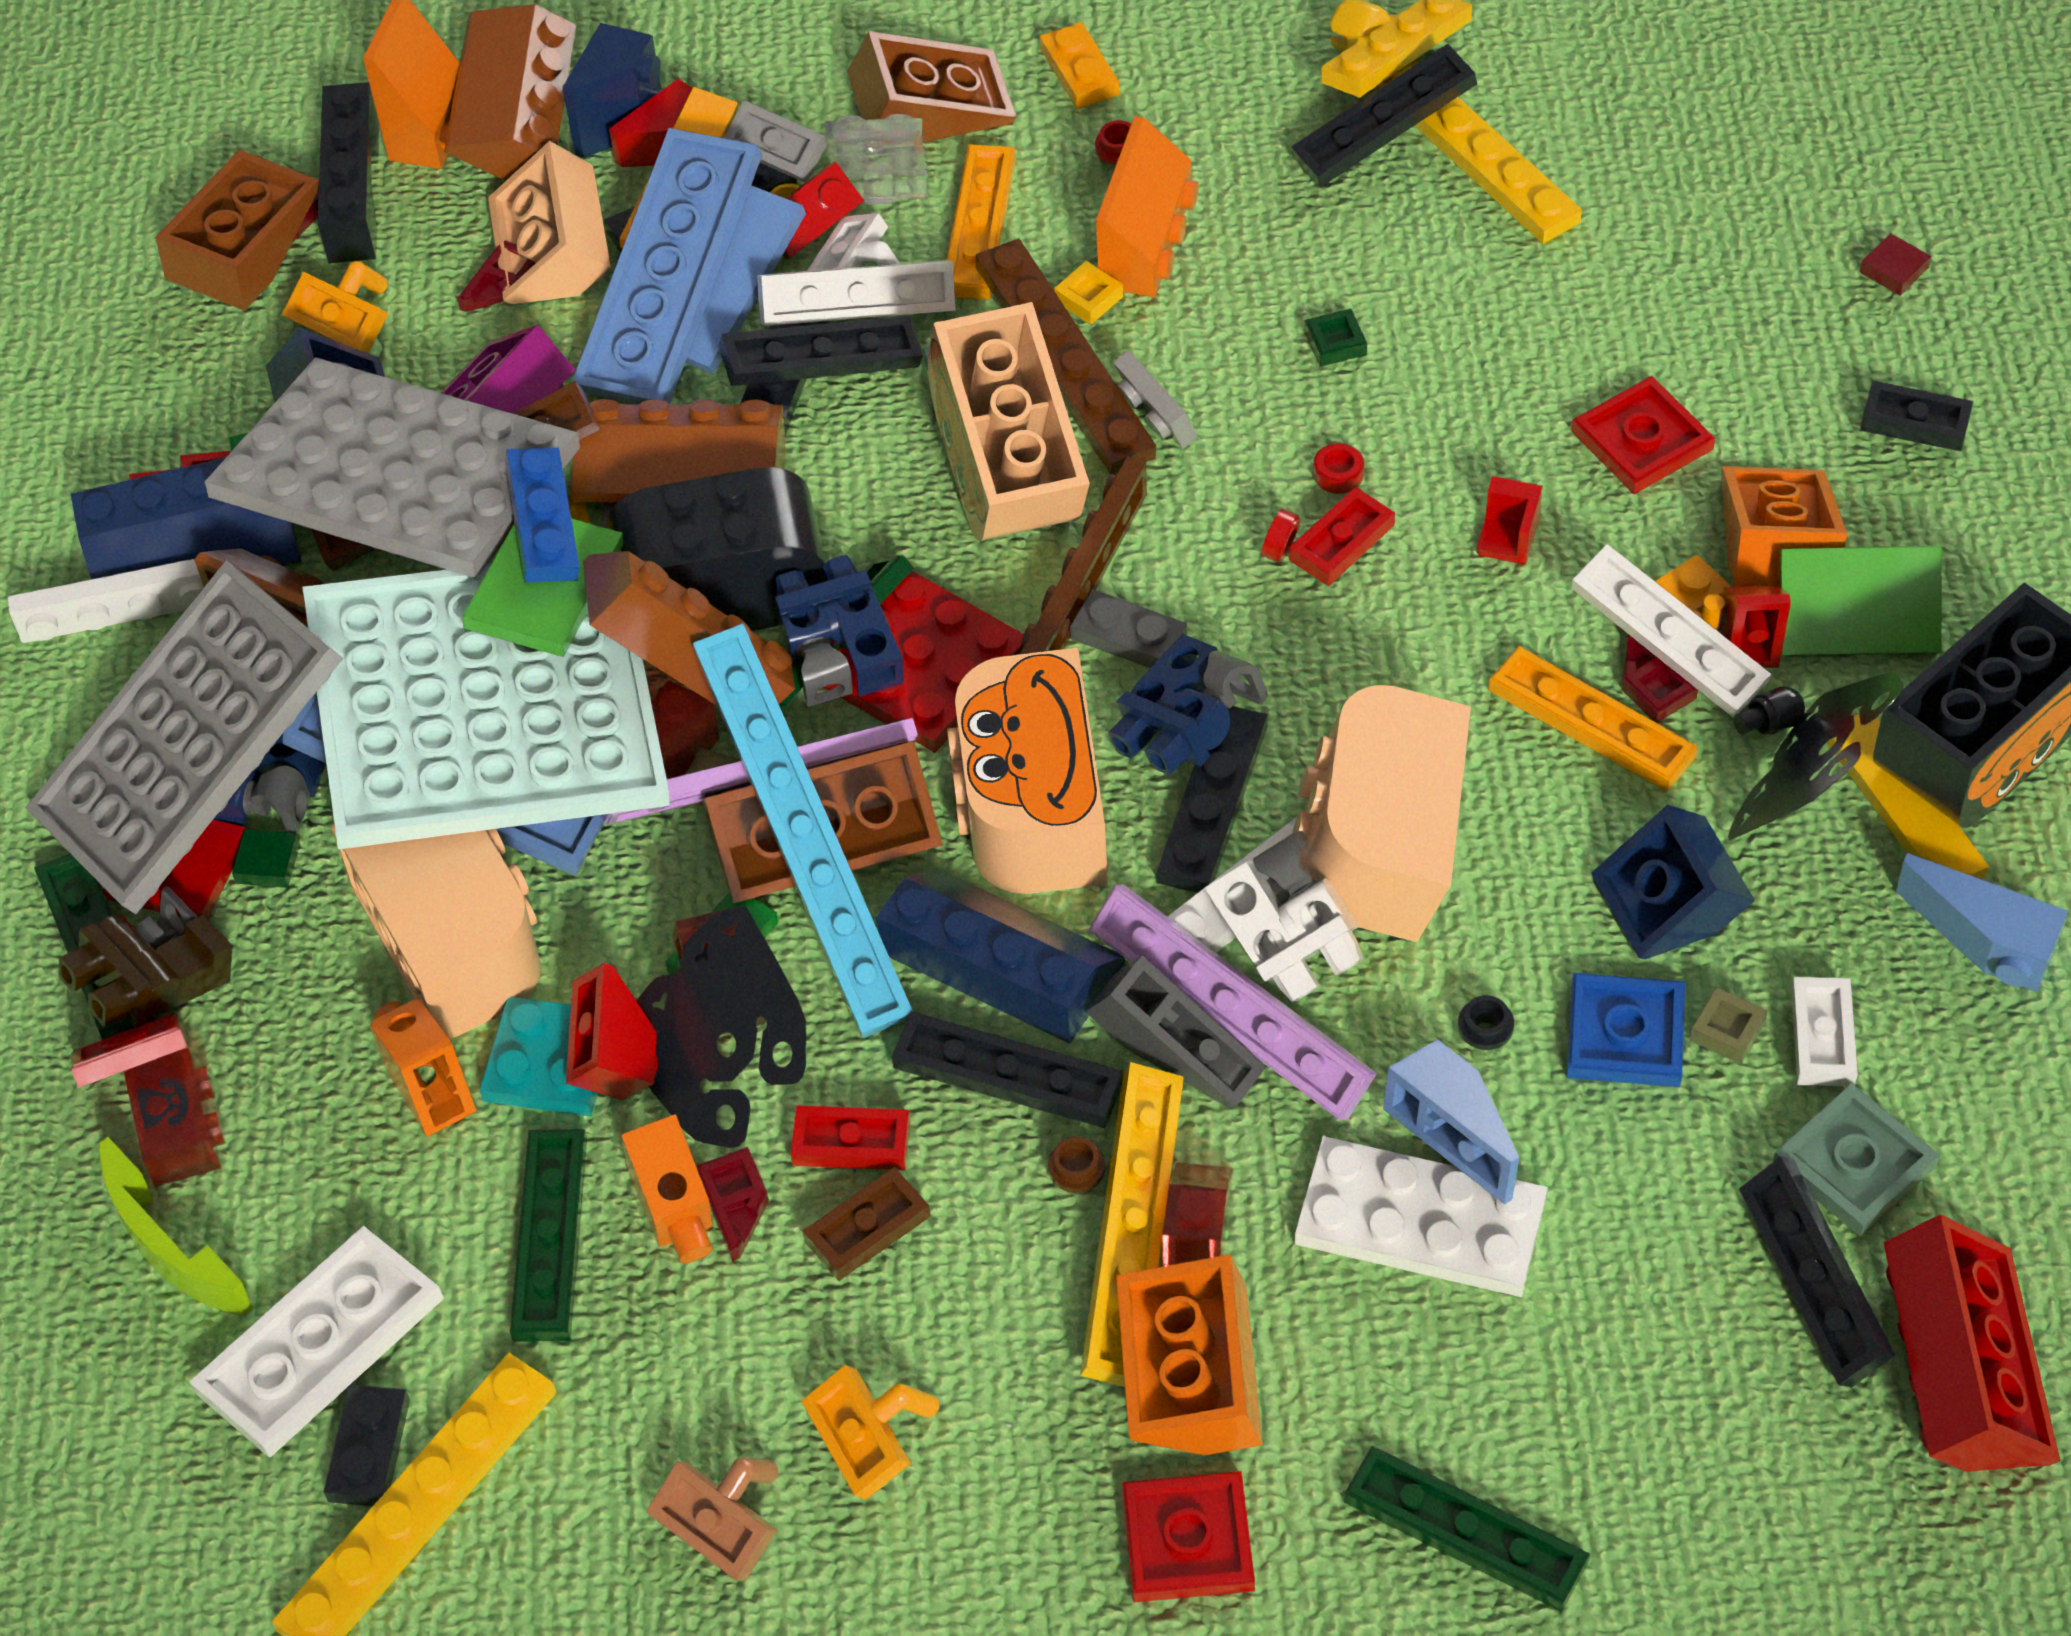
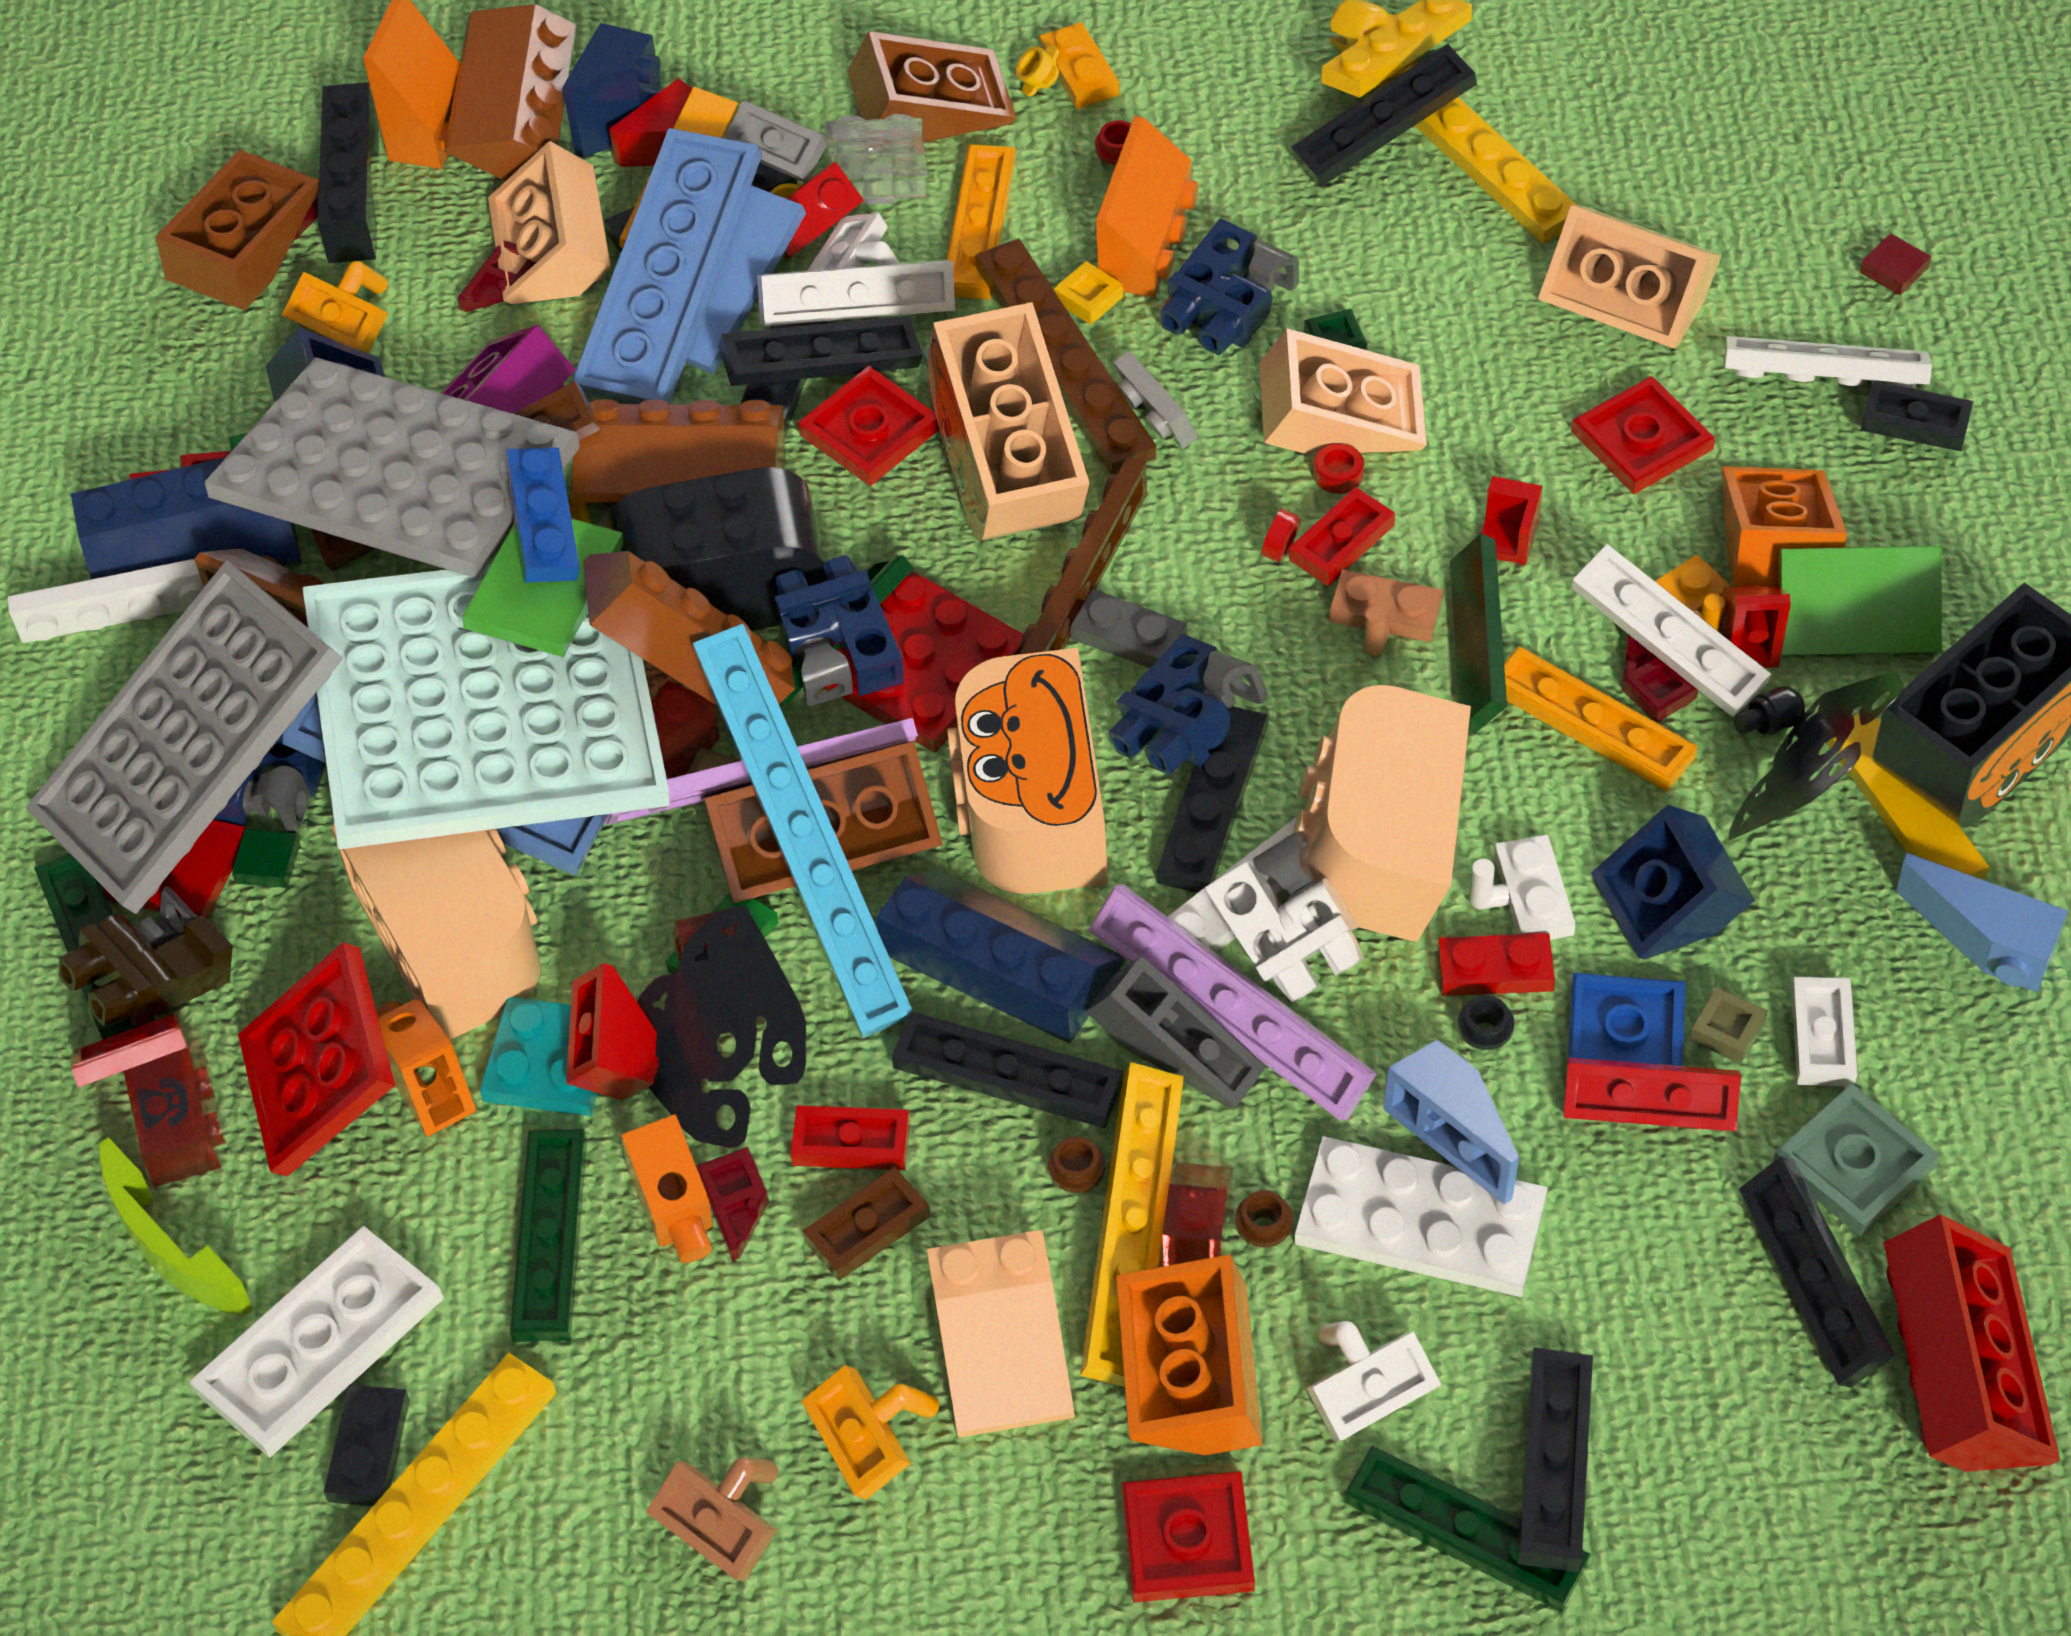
(315, 1059): none -> red plate
(869, 425): none -> red plate
(1000, 1333): none -> light nougat slope
(1037, 69): none -> yellow plate
(1227, 288): none -> dark blue hips
(1264, 1205): none -> reddish brown plate
(1338, 393): none -> light nougat slope
(1372, 1382): none -> white plate
(1385, 608): none -> nougat plate
(1478, 631): none -> dark green tile
(1496, 964): none -> red plate
(1528, 886): none -> white plate
(1555, 1460): none -> black plate
(1628, 276): none -> light nougat slope
(1652, 1094): none -> red plate
(1846, 363): none -> white plate

